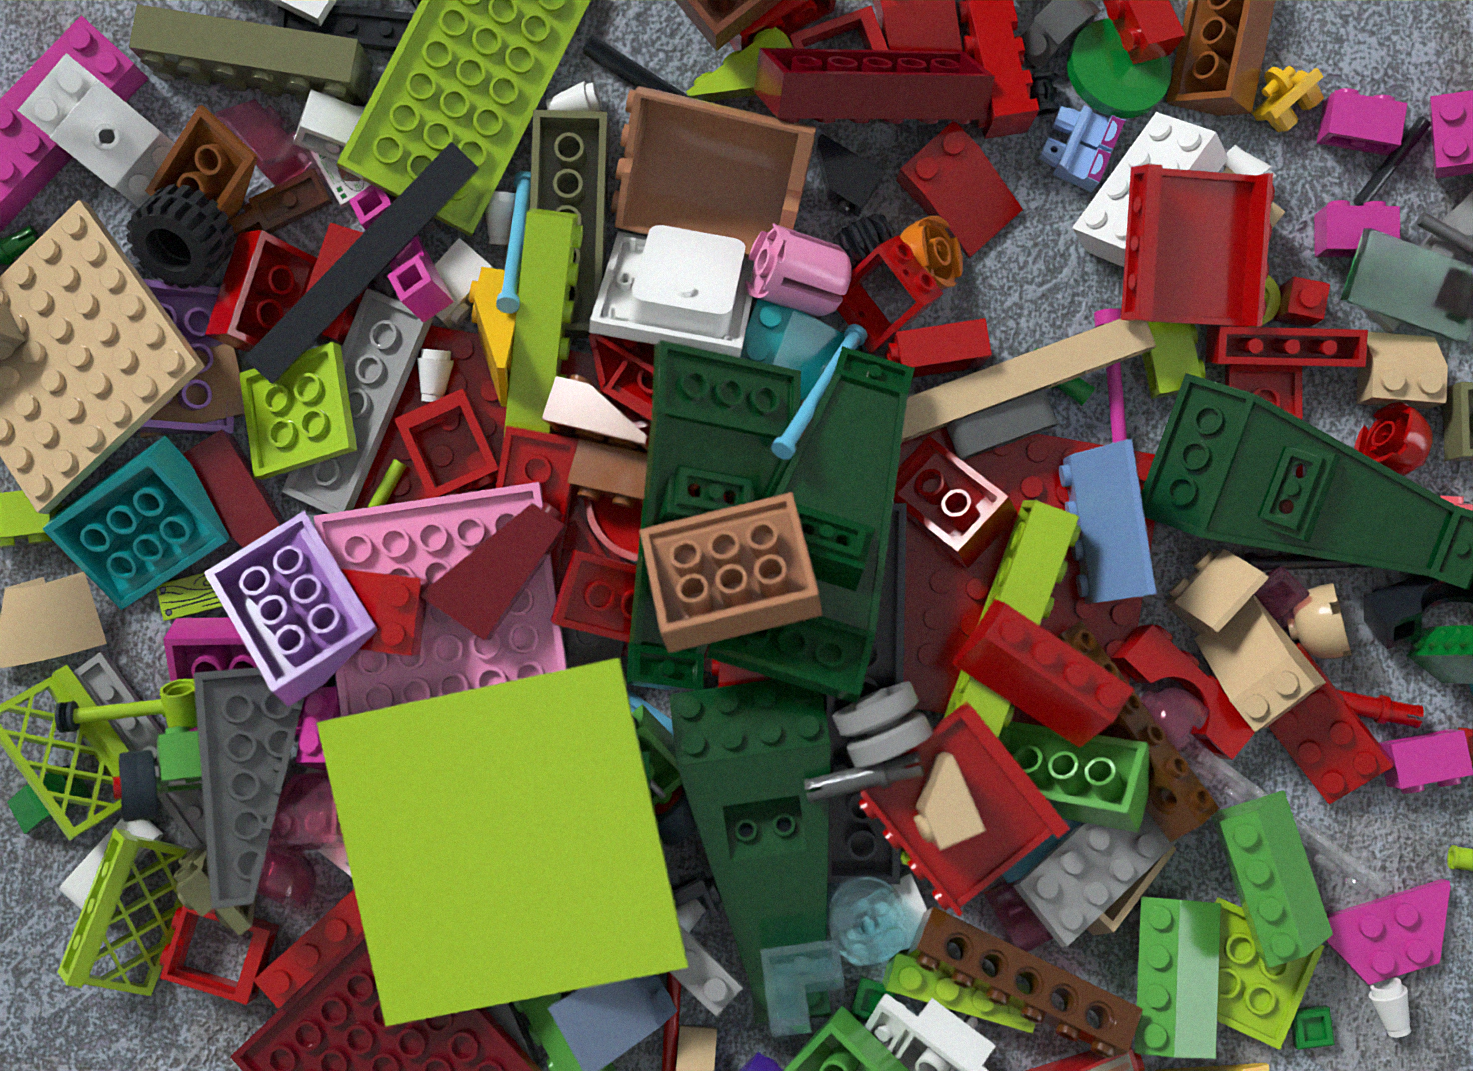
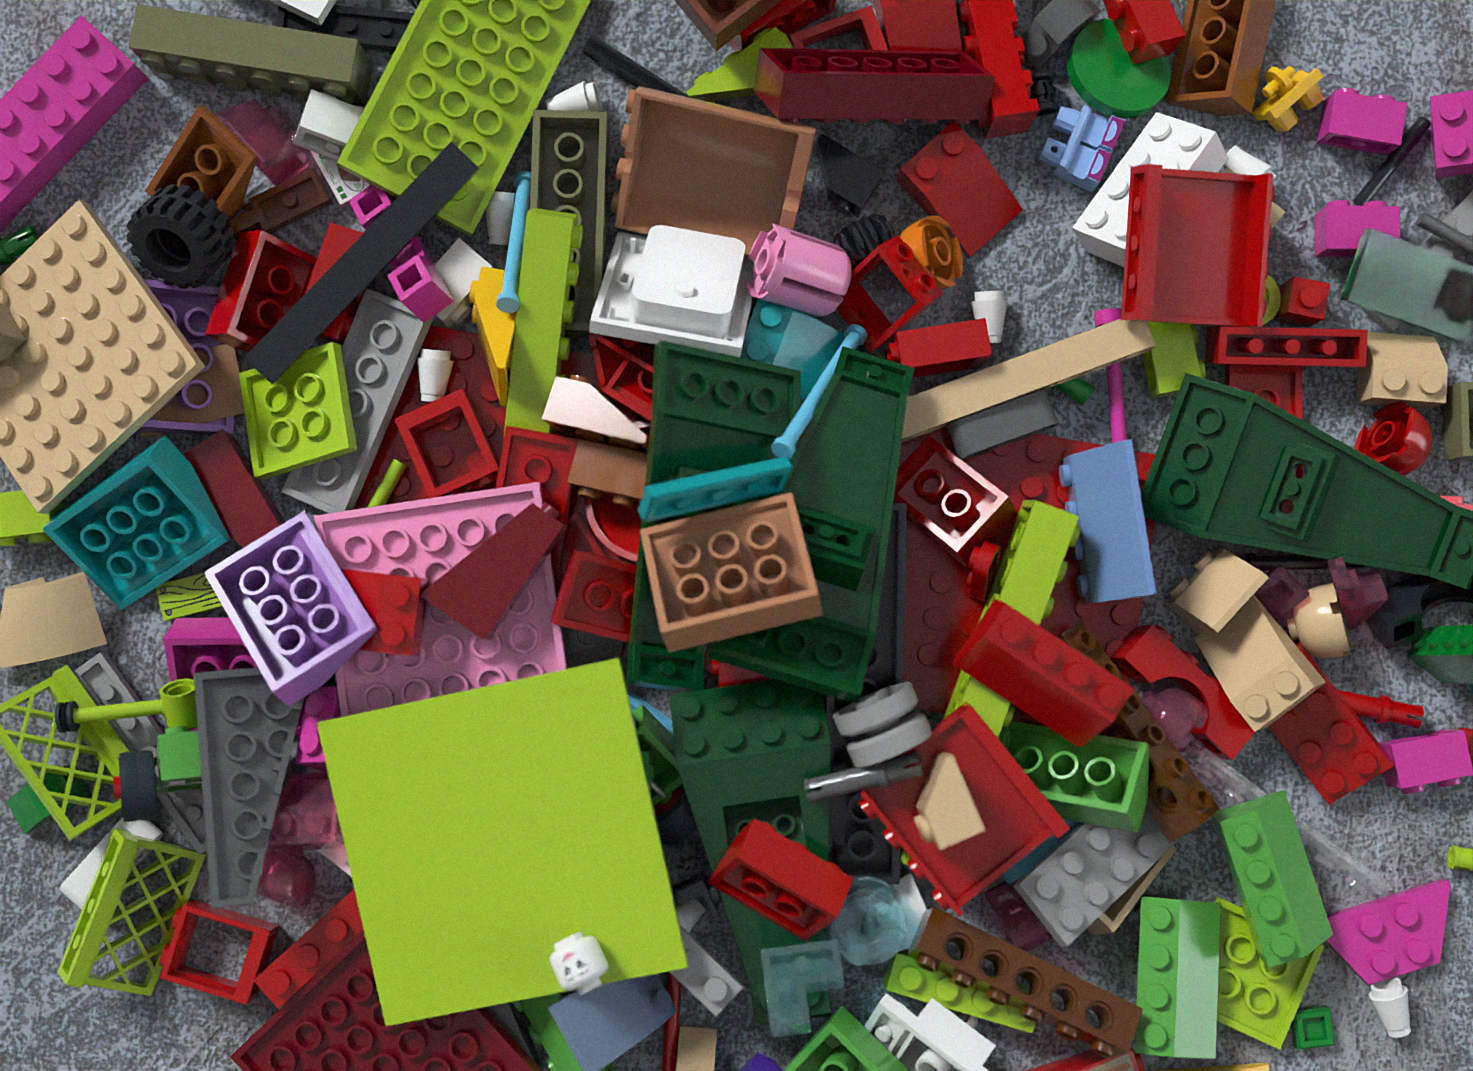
(98, 129): white brick -> none
(195, 892): olive plate -> none
(578, 963): none -> white head
(714, 489): none -> teal tile
(781, 880): none -> red slope
(867, 997): green tile -> none
(984, 567): none -> red plate
(993, 308): none -> white cone
(1357, 594): none -> clear pink slope

